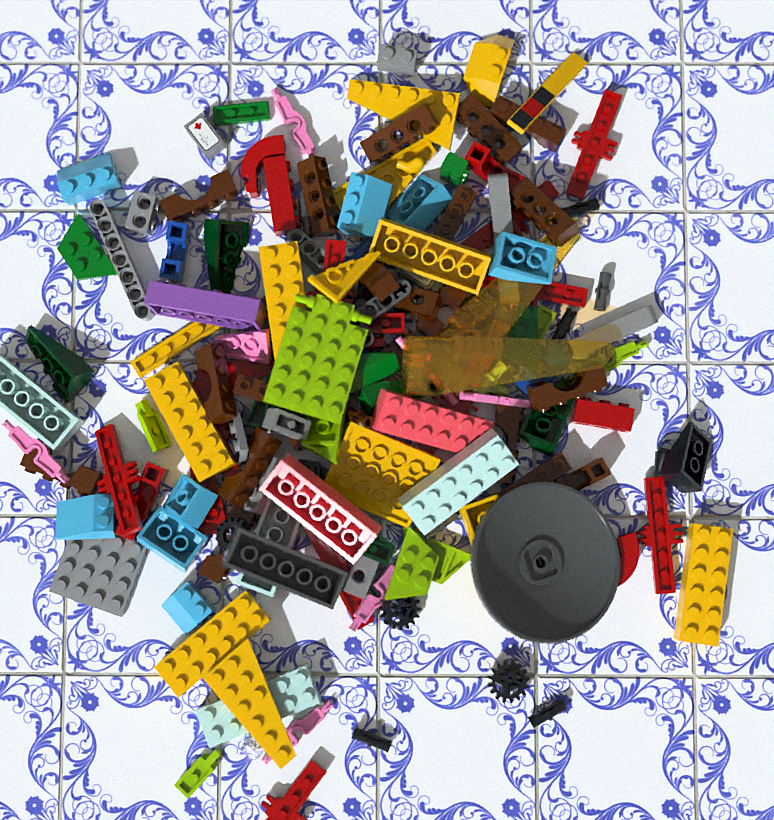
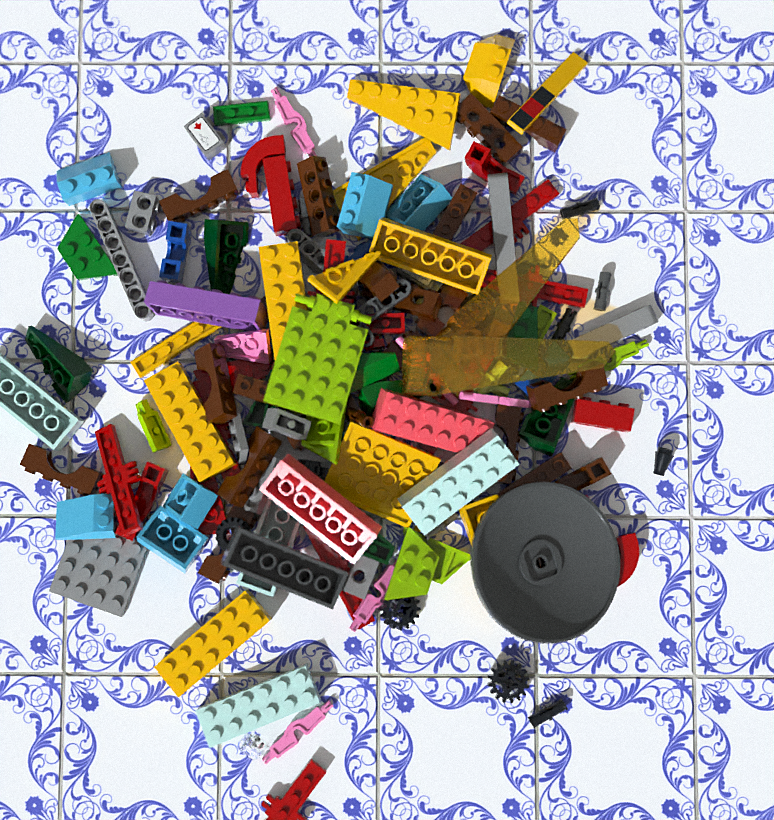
(43, 458): bright pink piece -> none
(188, 607): medium azure slope -> none
(198, 773): lime hinge -> none
(248, 696): yellow wing -> none
(371, 739): black pin -> none
(372, 144): reddish brown brick -> none
(396, 60): light grey brick -> none
(411, 166): yellow arm -> none
(454, 170): green brick -> none
(522, 259): medium azure slope -> none
(552, 214): reddish brown brick -> none
(594, 144): red hinge -> none
(659, 535): red hinge -> none
(688, 460): black slope -> none
(703, 584): yellow brick -> none

